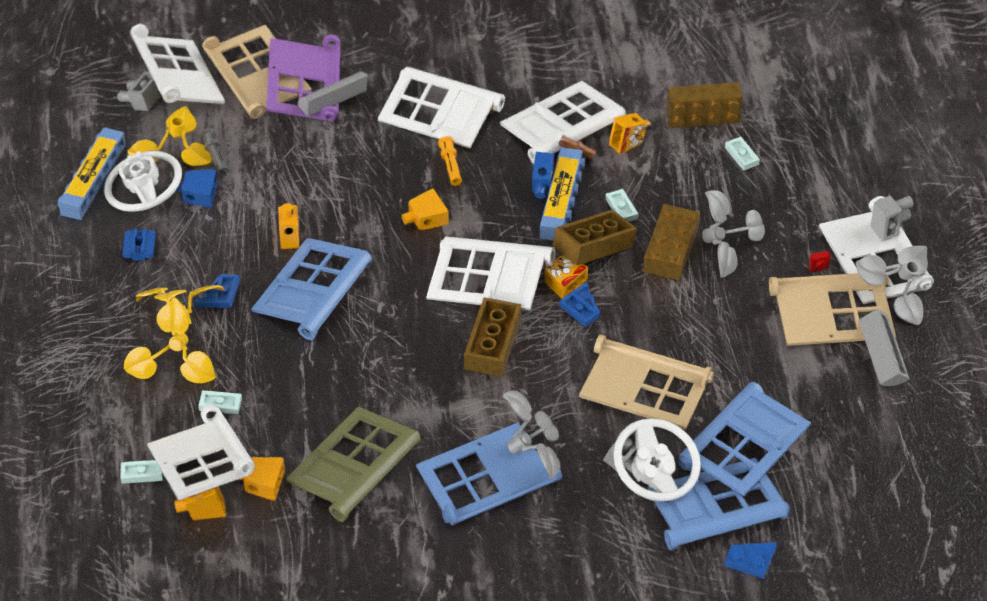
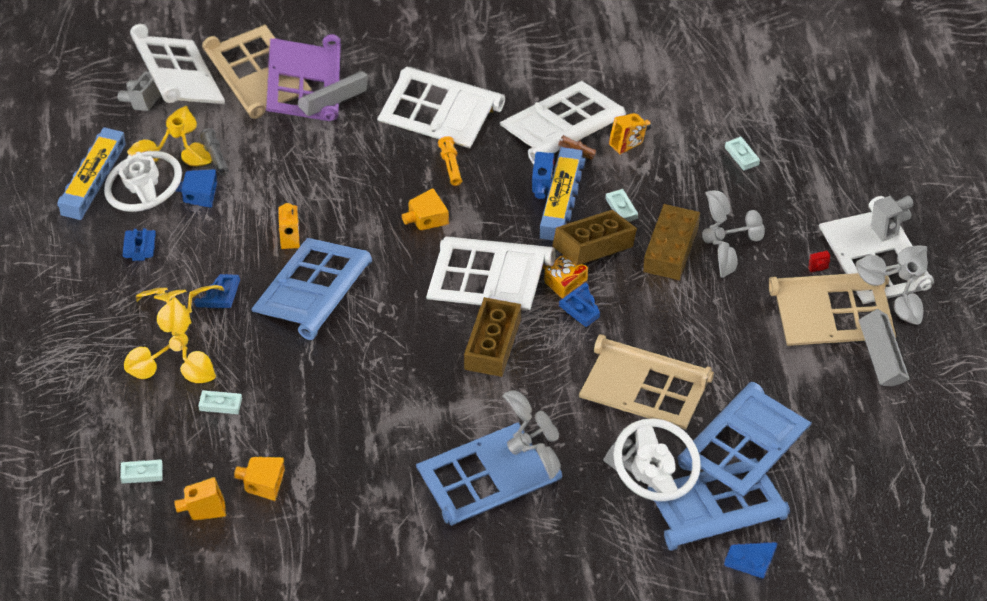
(199, 442): white door -> none
(343, 478): olive door -> none
(704, 105): pearl gold brick -> none

